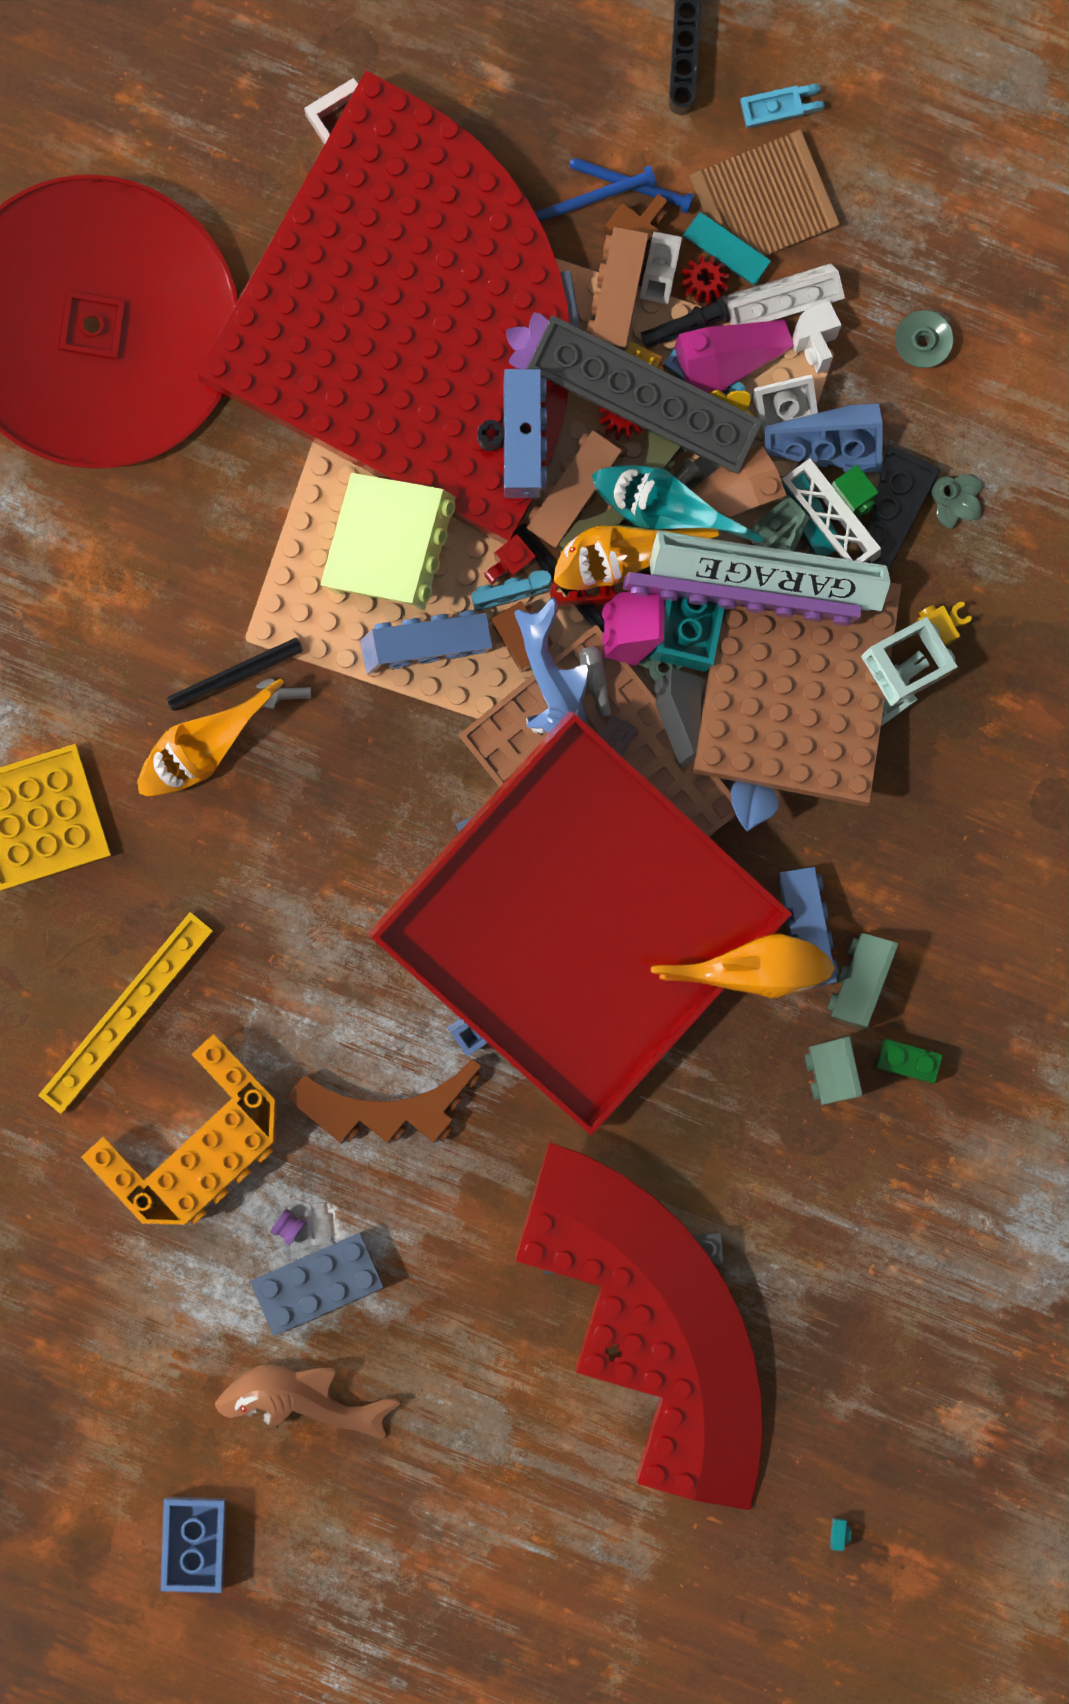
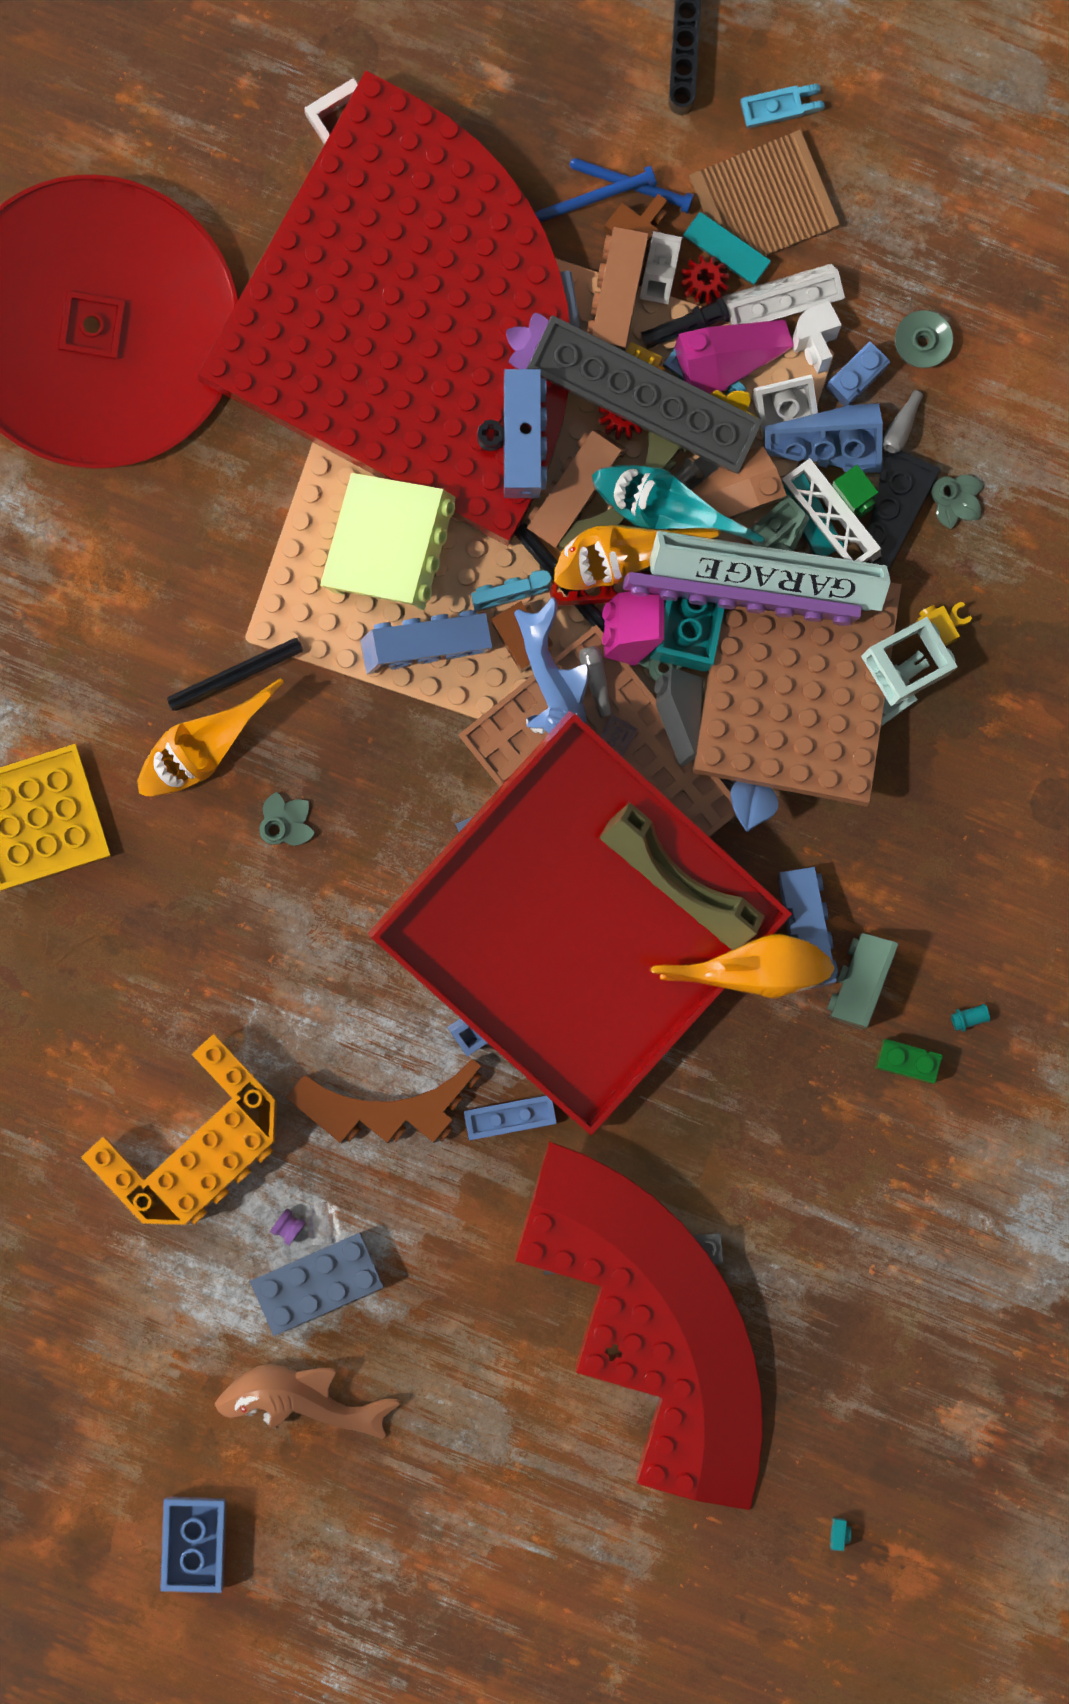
(125, 1013): yellow plate -> none
(283, 693): light grey bar -> none
(288, 818): none -> sand green plate
(509, 1117): none -> medium blue plate
(512, 559): red brick -> none
(724, 915): none -> olive arch
(833, 1071): sand green slope -> none
(858, 374): none -> medium blue brick
(900, 428): none -> light grey piece
(970, 1017): none -> teal pin

